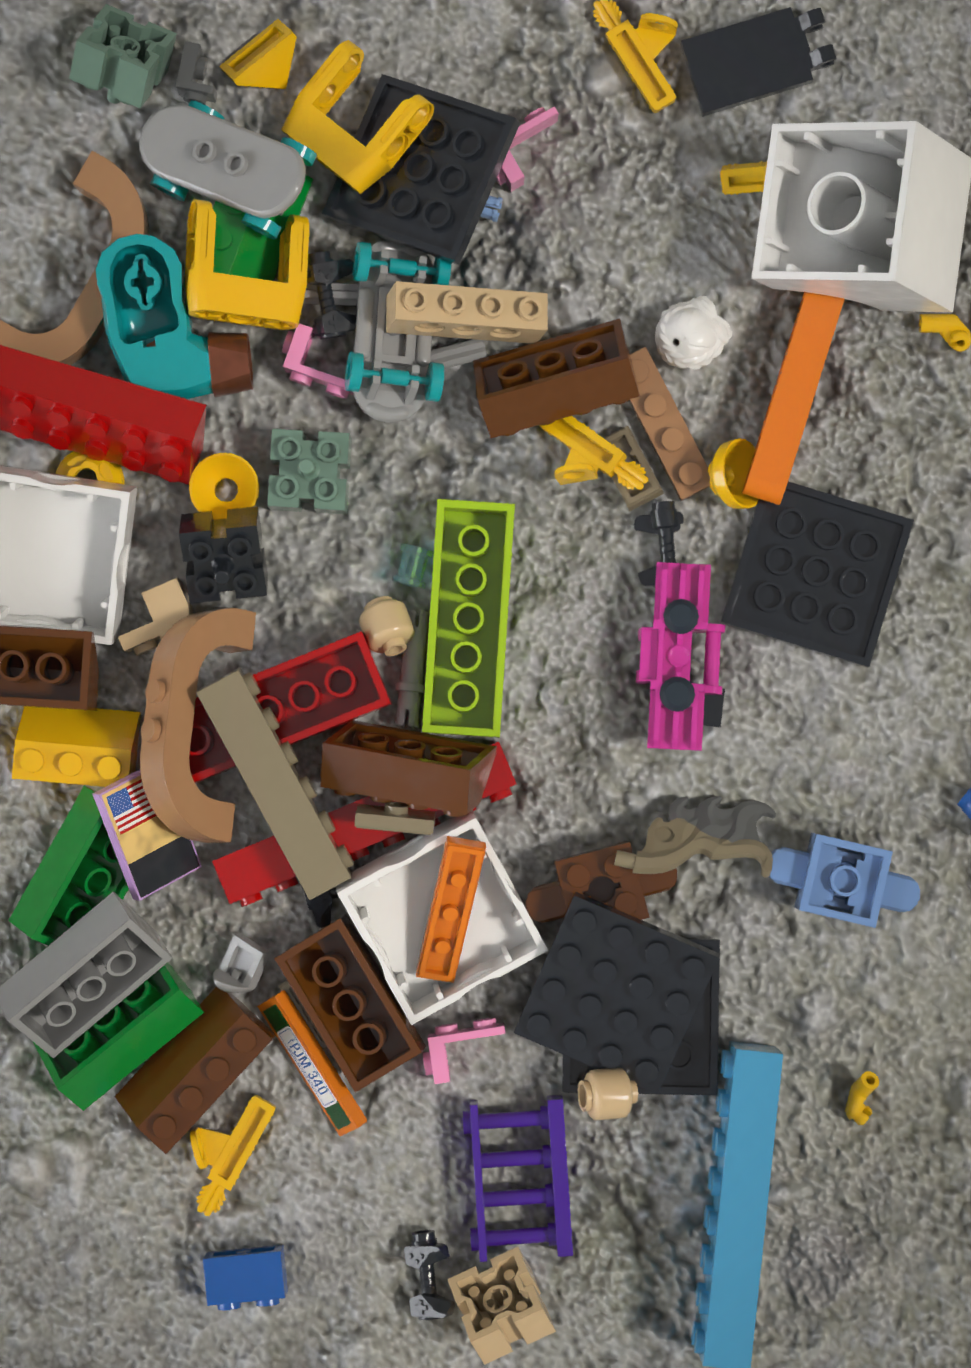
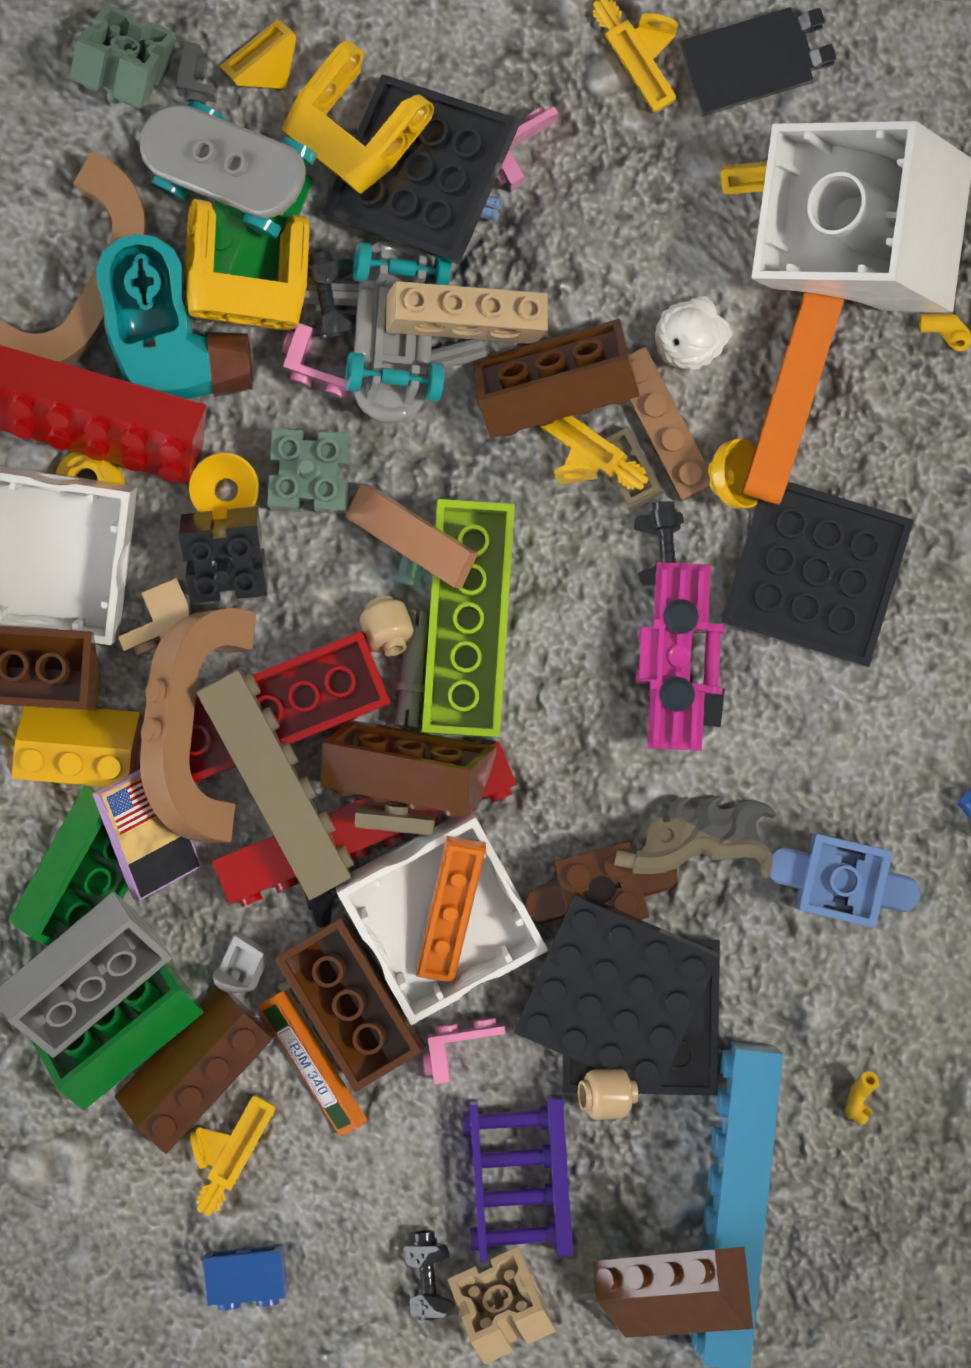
(411, 535): none -> nougat tile
(676, 1292): none -> reddish brown slope

